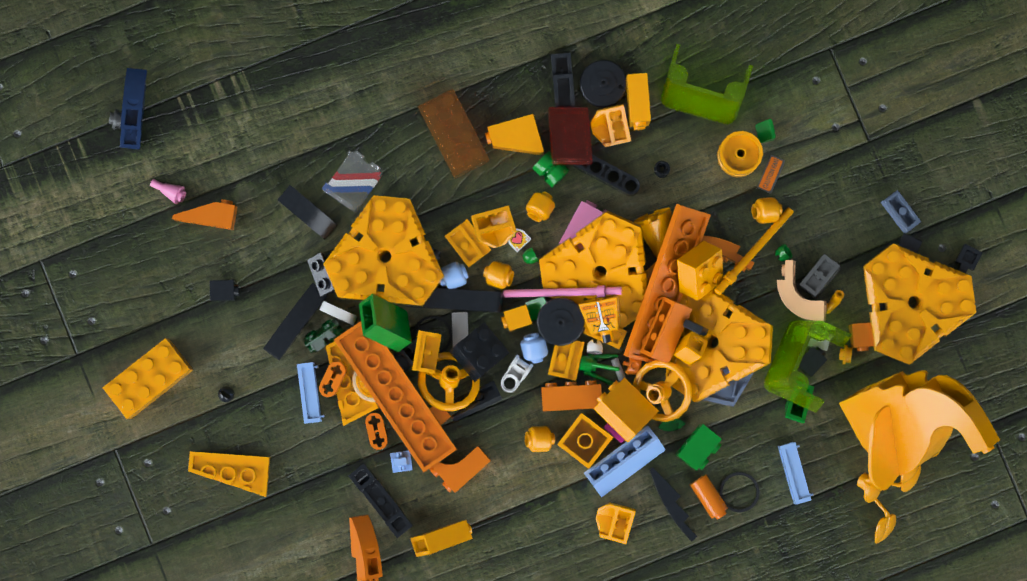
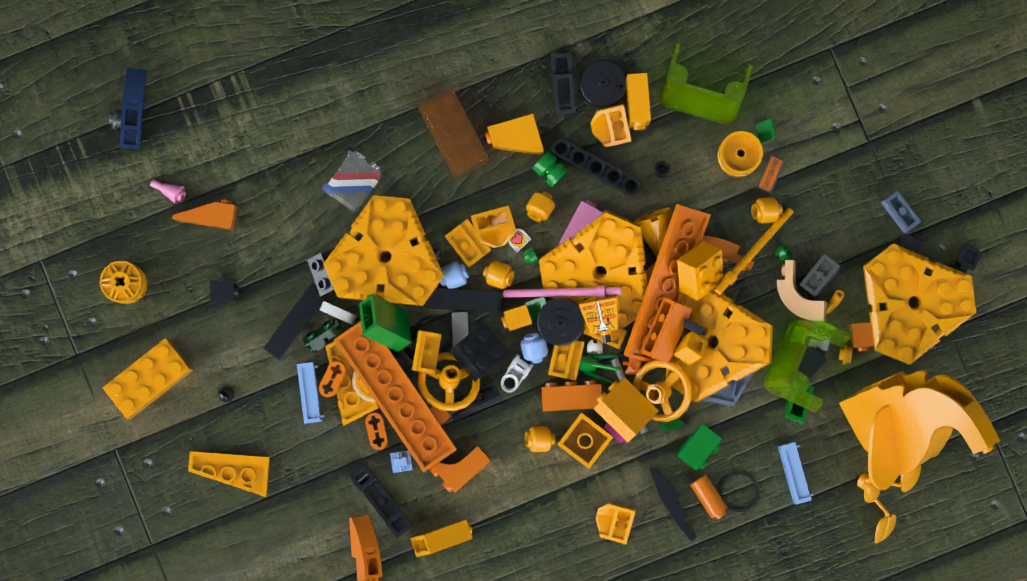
(134, 280): none -> light orange wheel
(307, 212): black slope -> none
(570, 135): clear red tile -> none
(624, 461): light blue brick -> none

